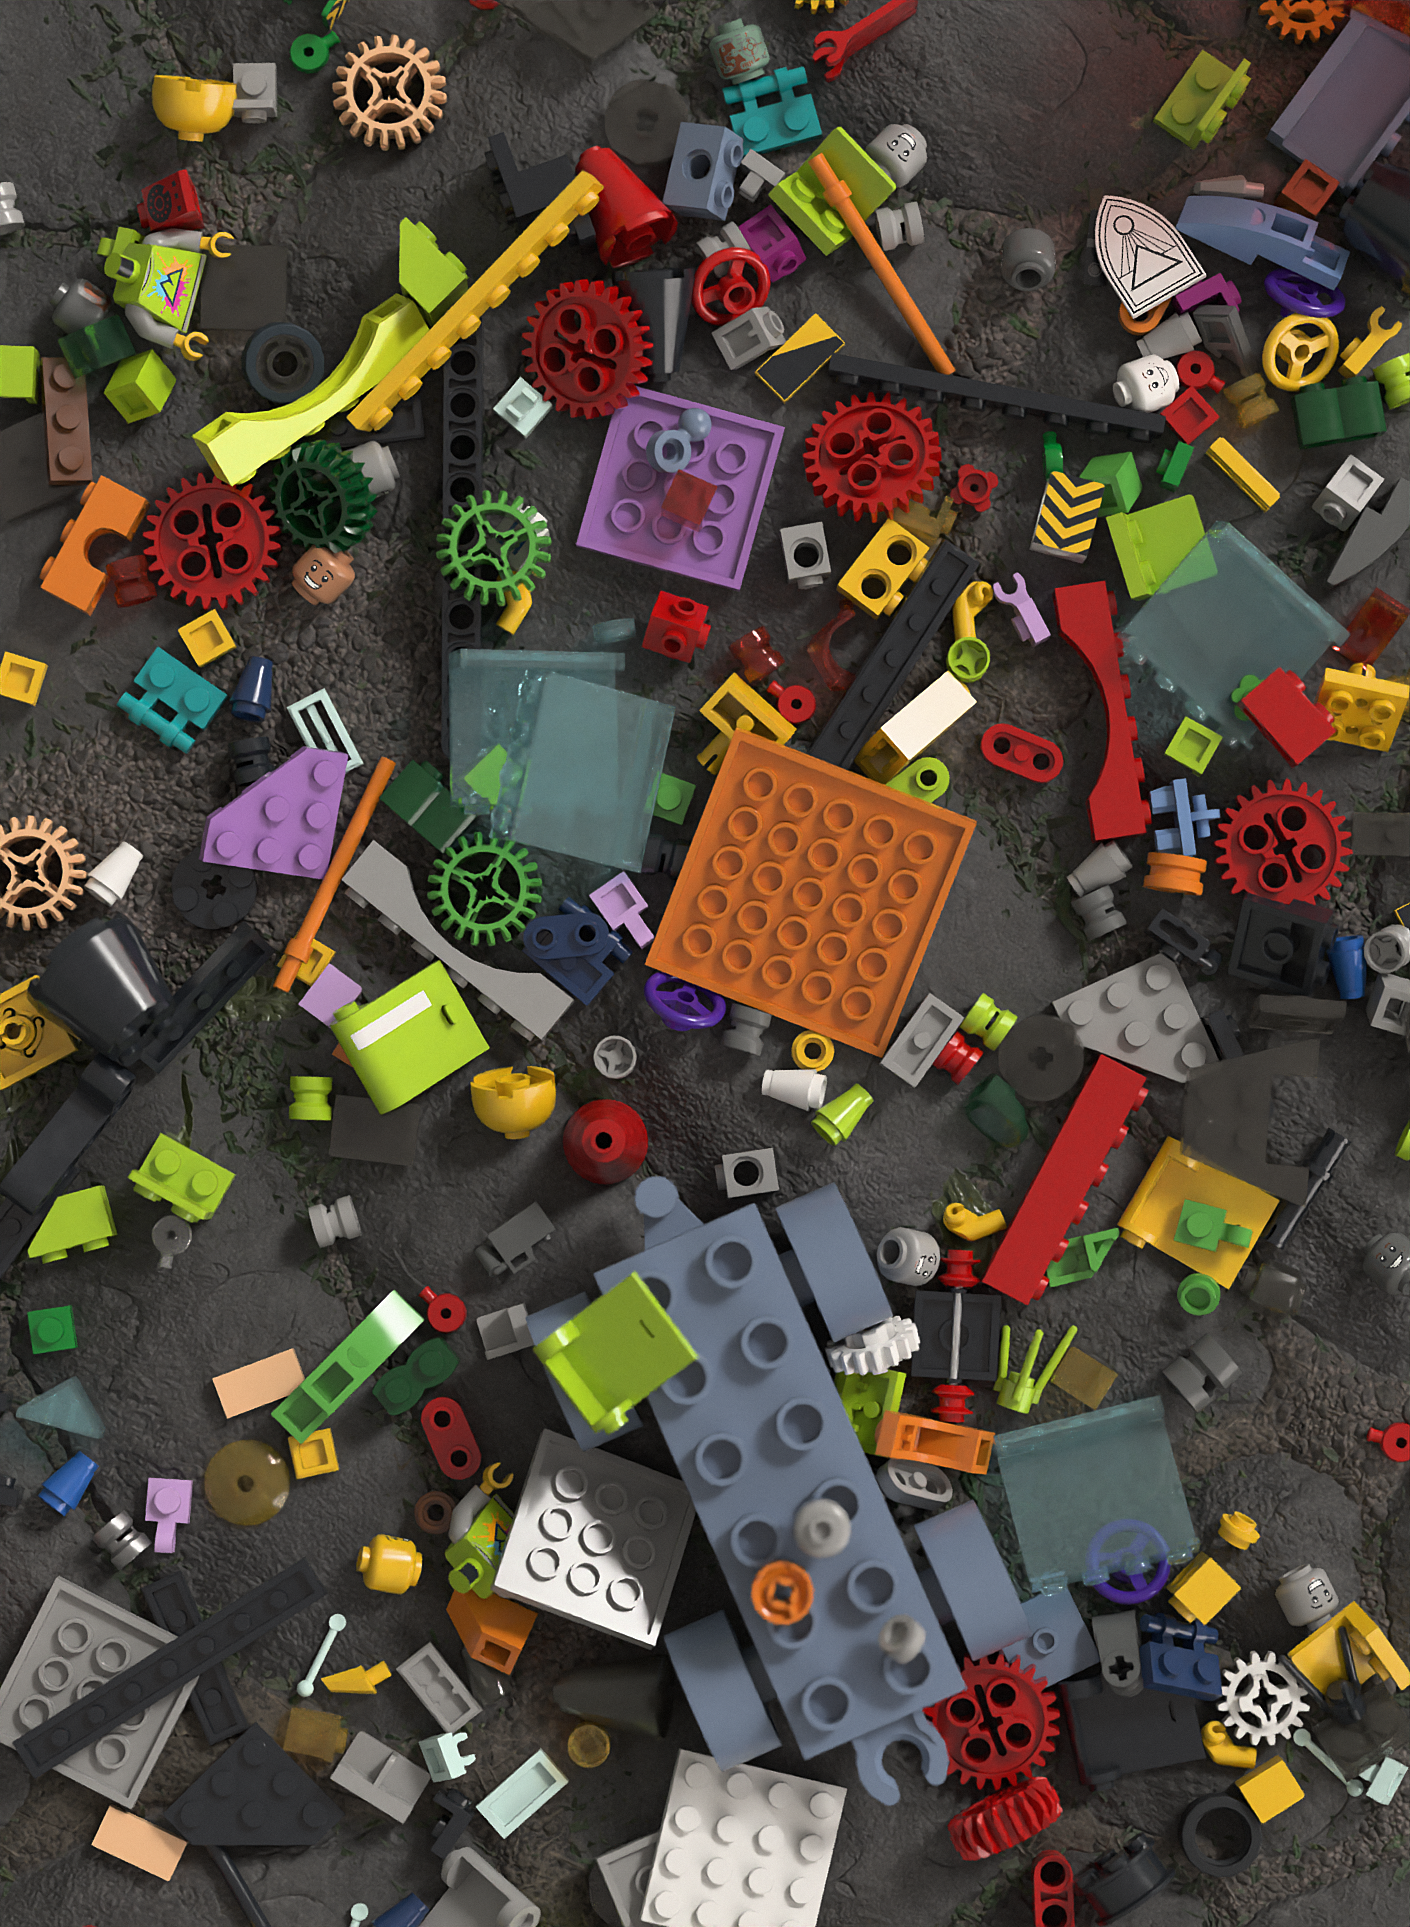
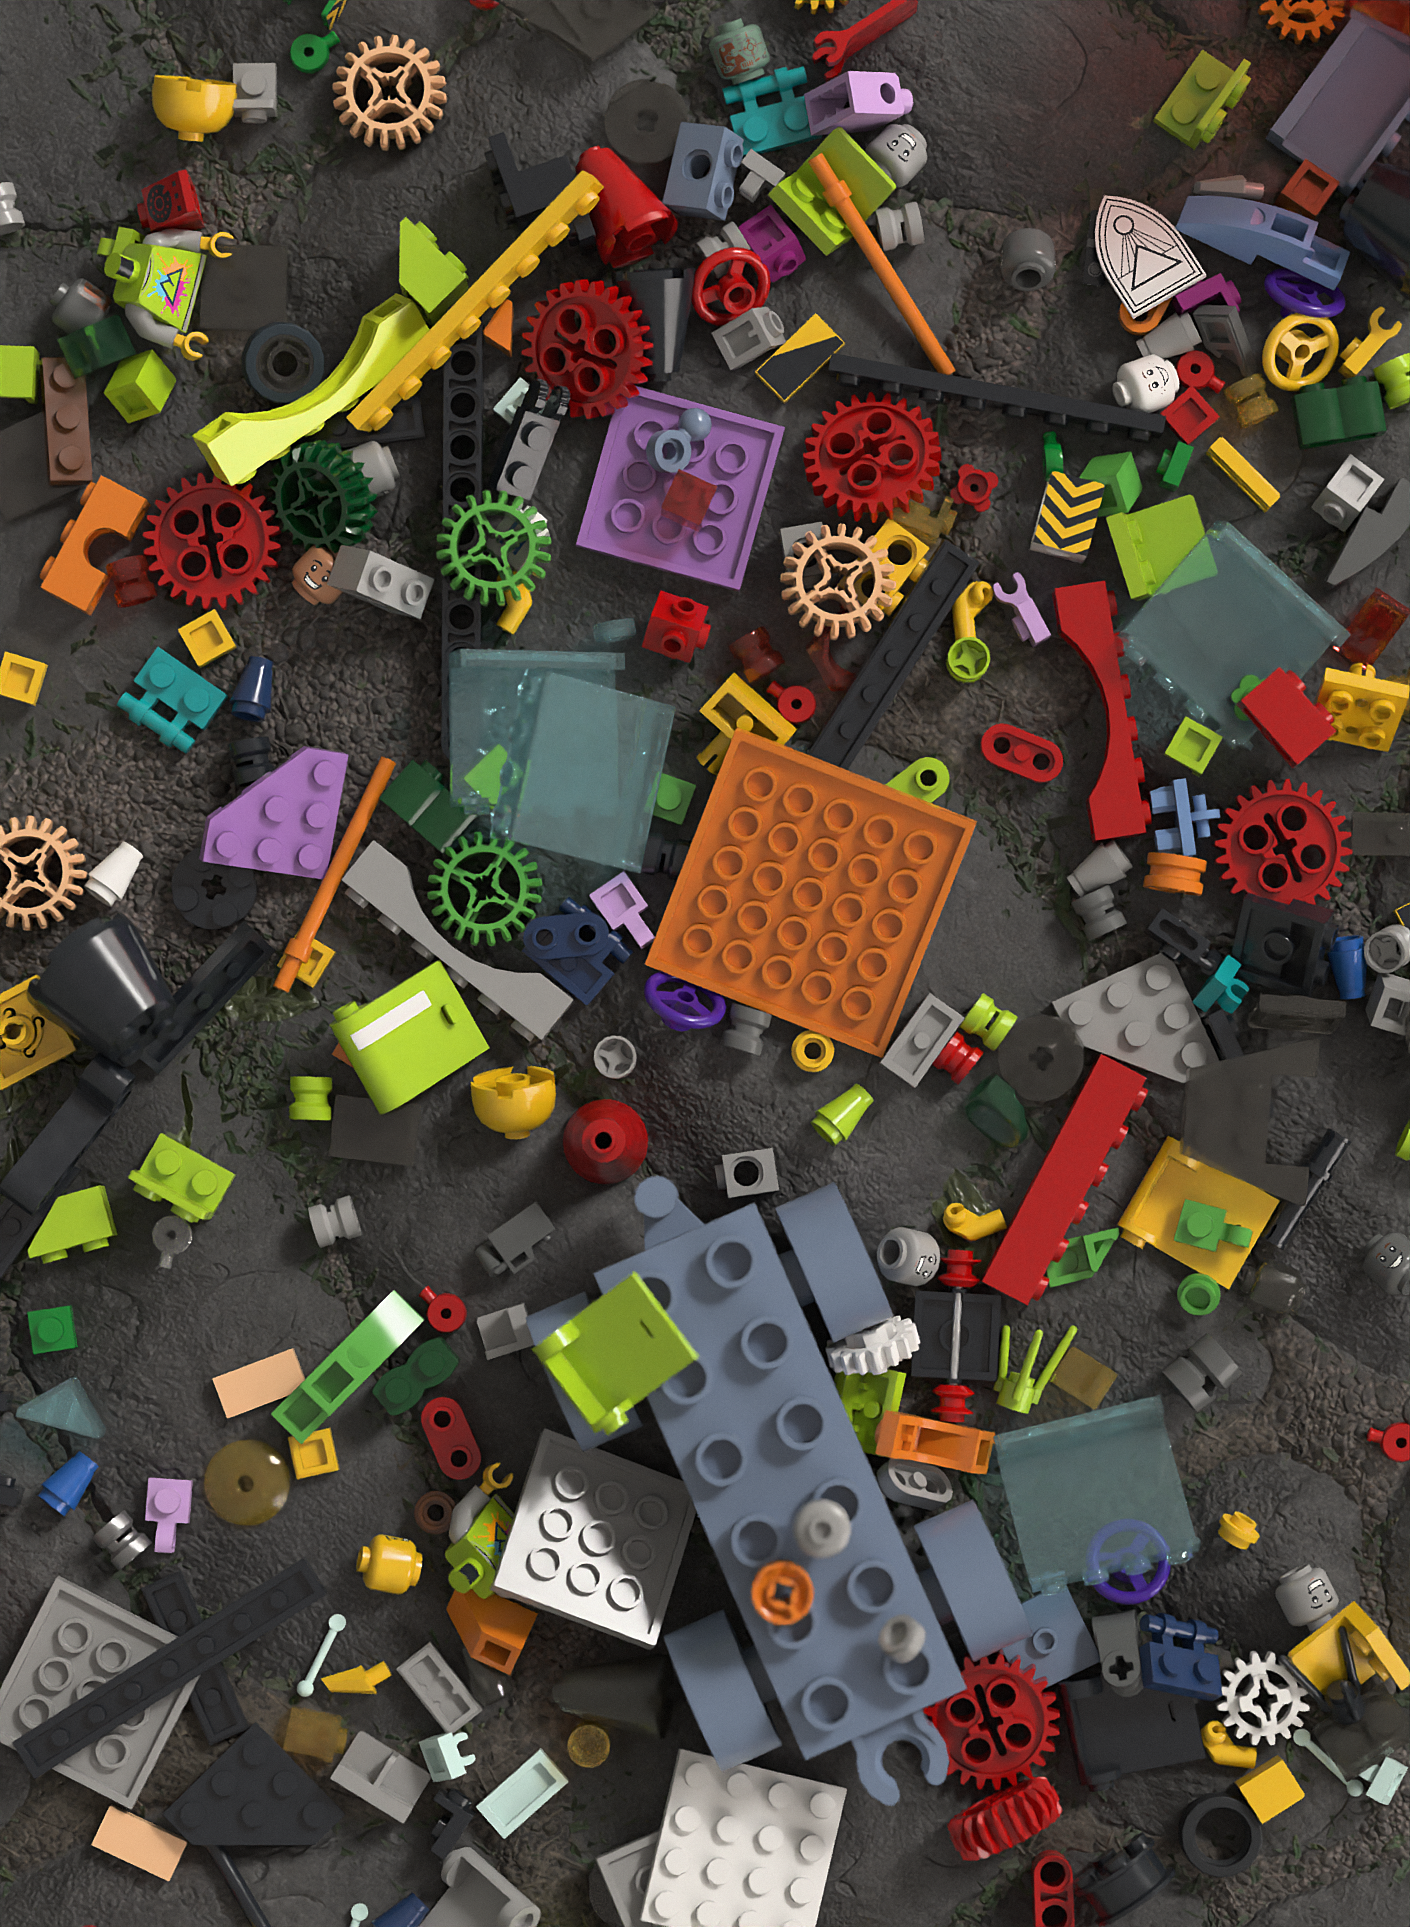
(308, 703): light aqua tile -> none
(329, 993): lavender panel -> none
(380, 581): none -> light grey brick
(500, 328): none -> orange slope
(529, 439): none -> hinge
(796, 1087): white cone -> none
(827, 563): none -> light nougat gear
(873, 101): none -> lavender torso
(914, 728): slope -> none
(1201, 1589): yellow brick -> none
(1222, 987): none -> teal tile

